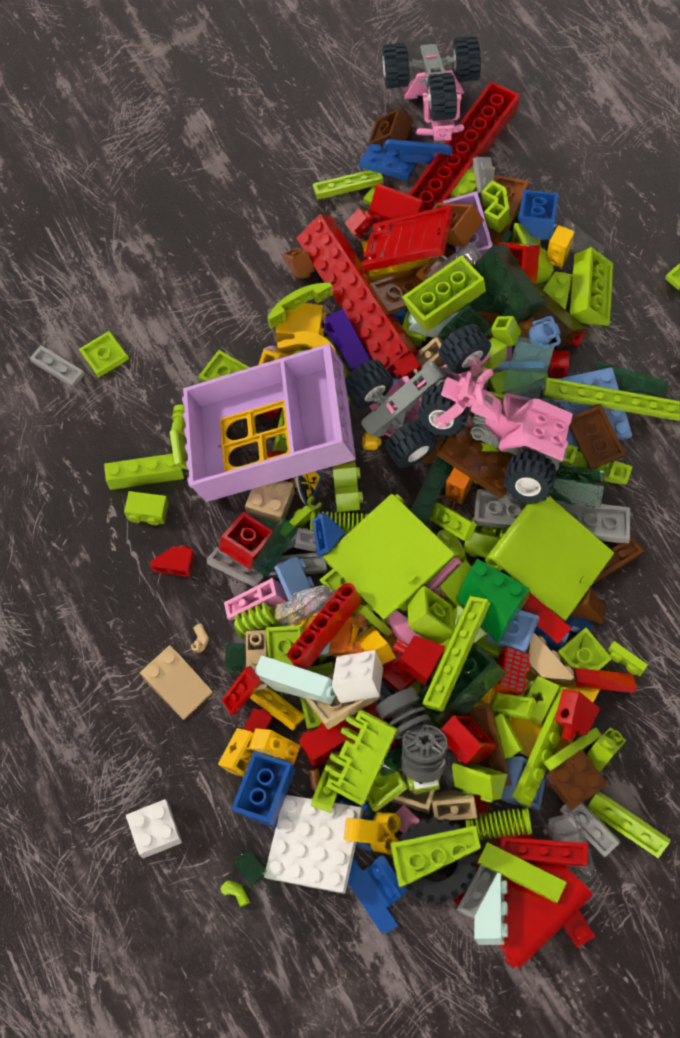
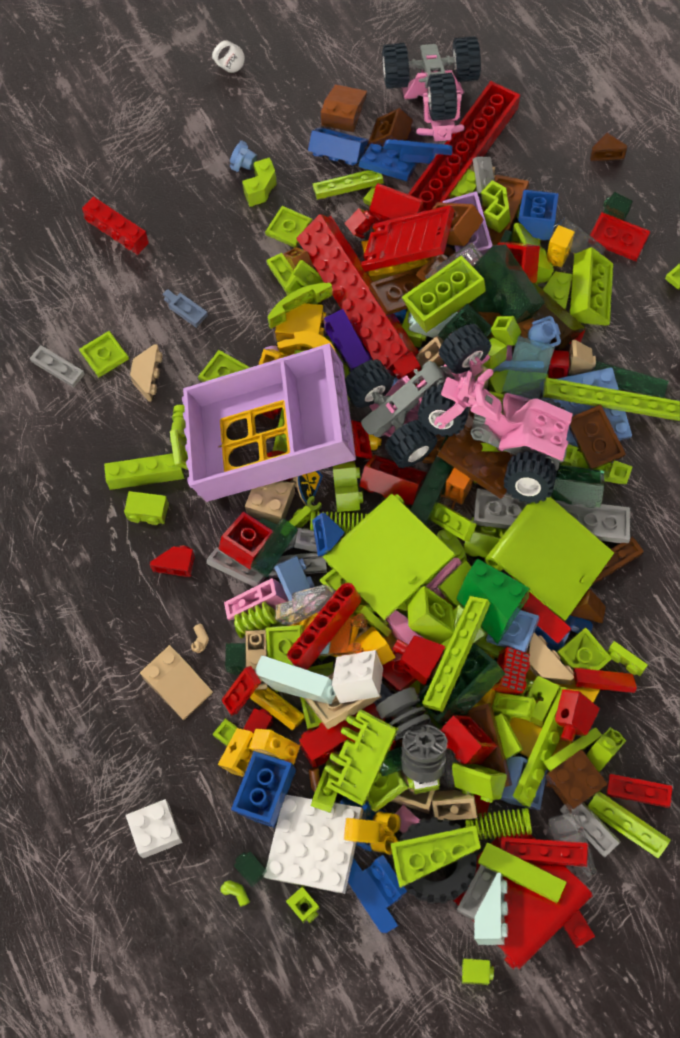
(115, 225): none -> red brick
(146, 371): none -> tan slope
(185, 308): none -> sand blue plate
(225, 732): none -> lime tile
(234, 58): none -> white helmet
(242, 157): none -> medium blue piece
(259, 187): none -> lime brick
(281, 269): none -> lime plate
(287, 226): none -> lime tile
(297, 900): none -> lime brick
(301, 277): none -> lime slope
(337, 145): none -> blue slope
(342, 108): none -> dark orange slope
(361, 440): none -> red slope
(387, 478): none -> red slope
(477, 972): none -> lime brick
(580, 358): none -> tan slope
(608, 149): none -> reddish brown slope
(617, 206): none -> clear green brick
(620, 236): none -> red tile
(639, 790): none -> red plate

